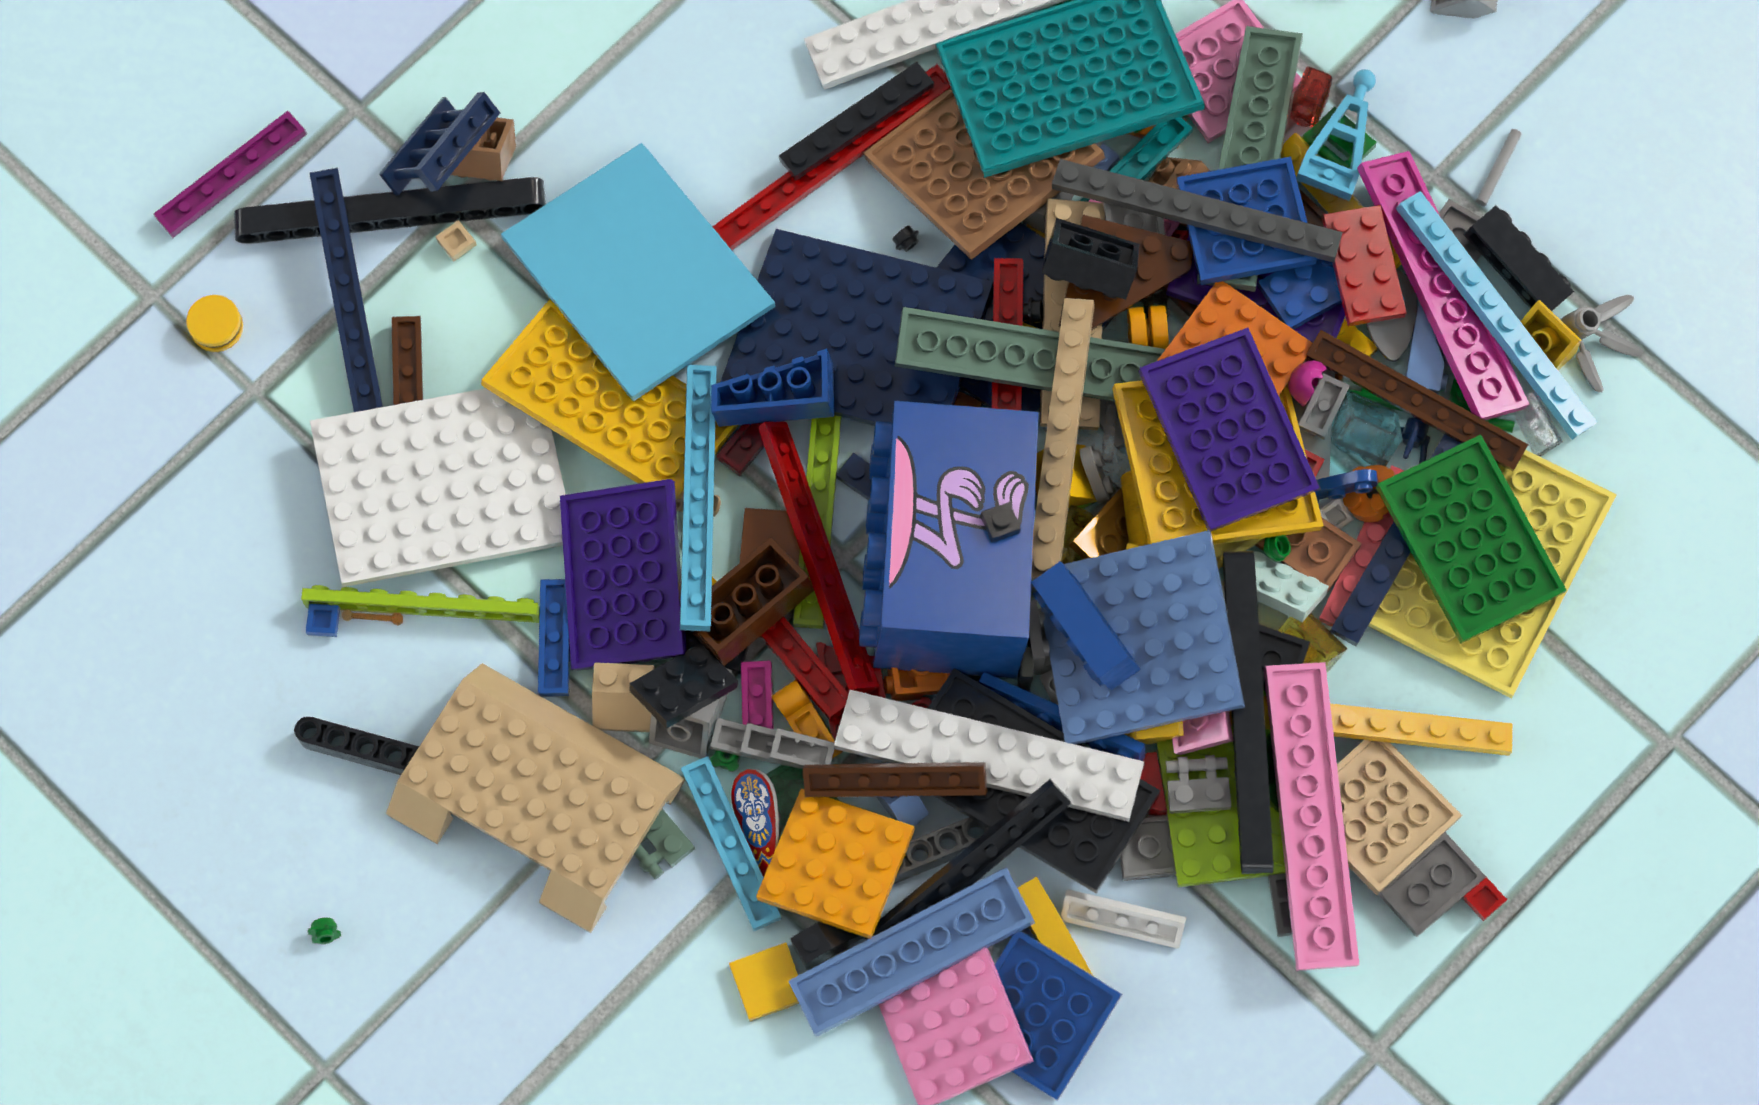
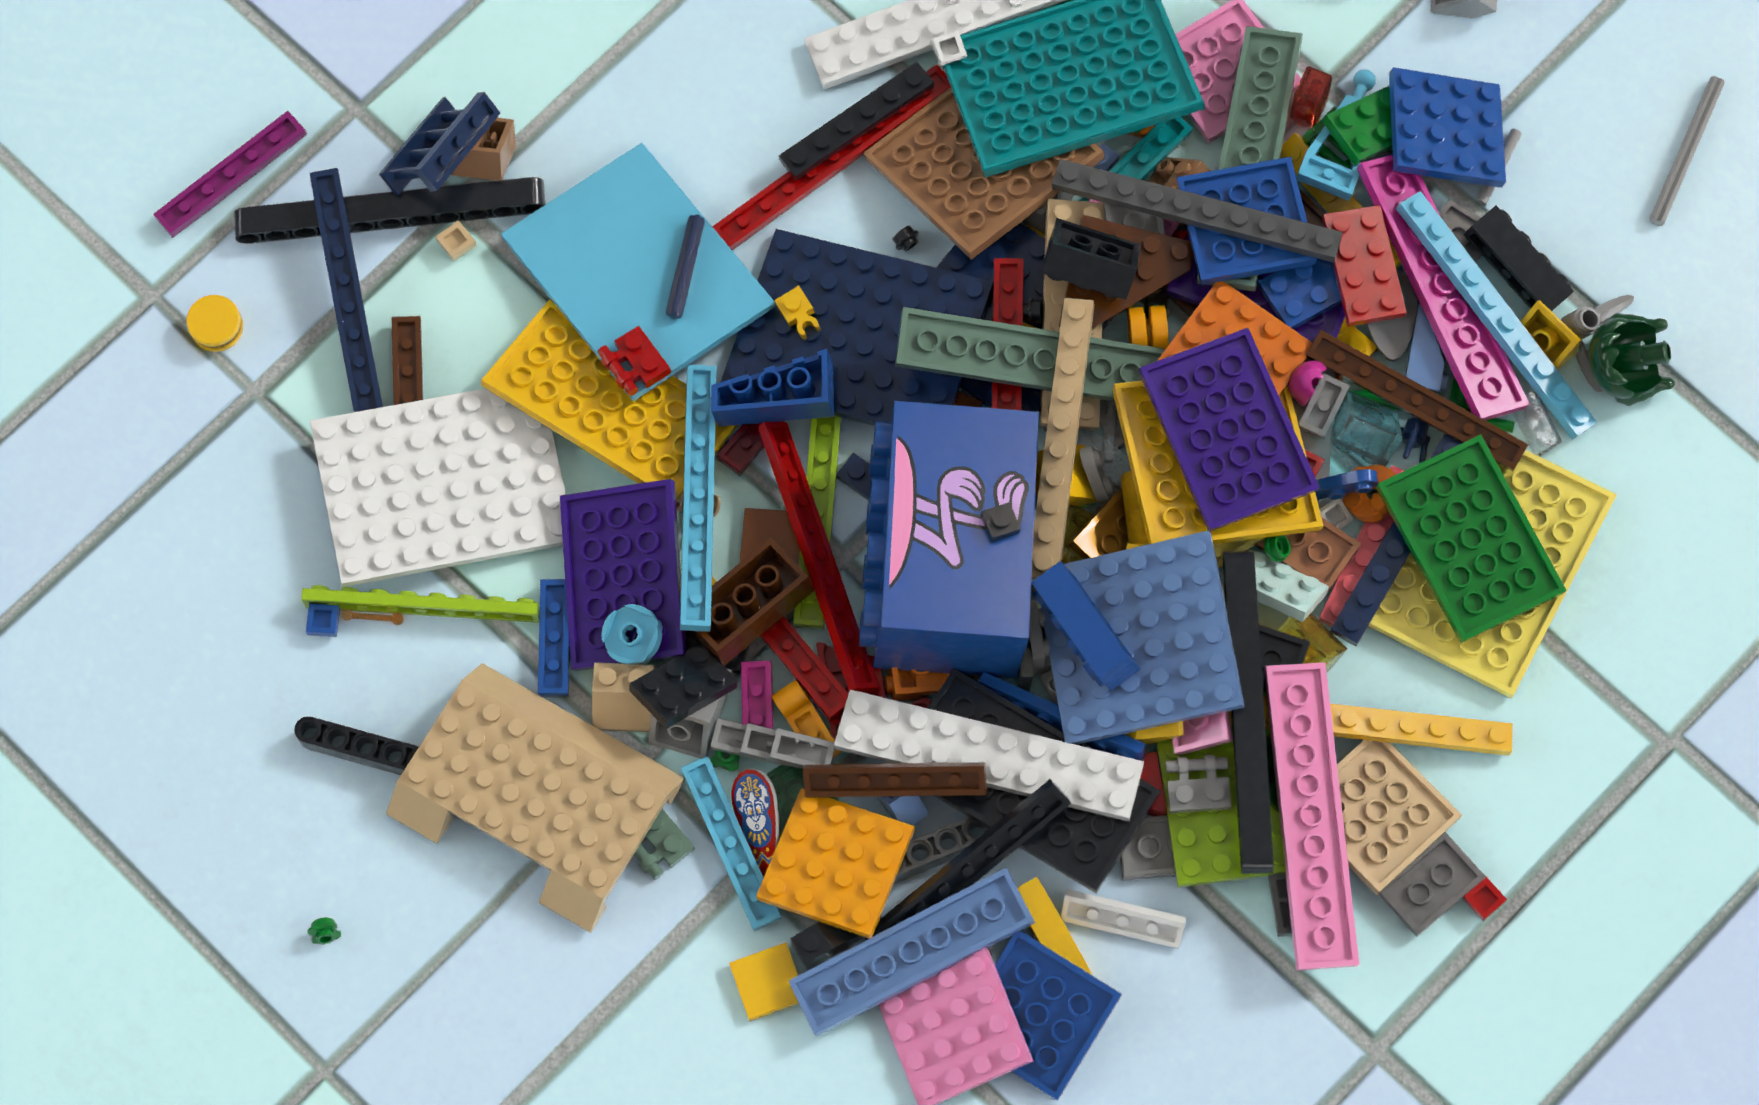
(640, 649): none -> medium azure plate
(641, 356): none -> red plate
(685, 266): none -> dark blue axle
(797, 309): none -> yellow plate
(948, 47): none -> white slope
(1363, 126): none -> green plate
(1447, 127): none -> blue plate
(1626, 358): none -> dark green piece
(1686, 151): none -> light grey axle

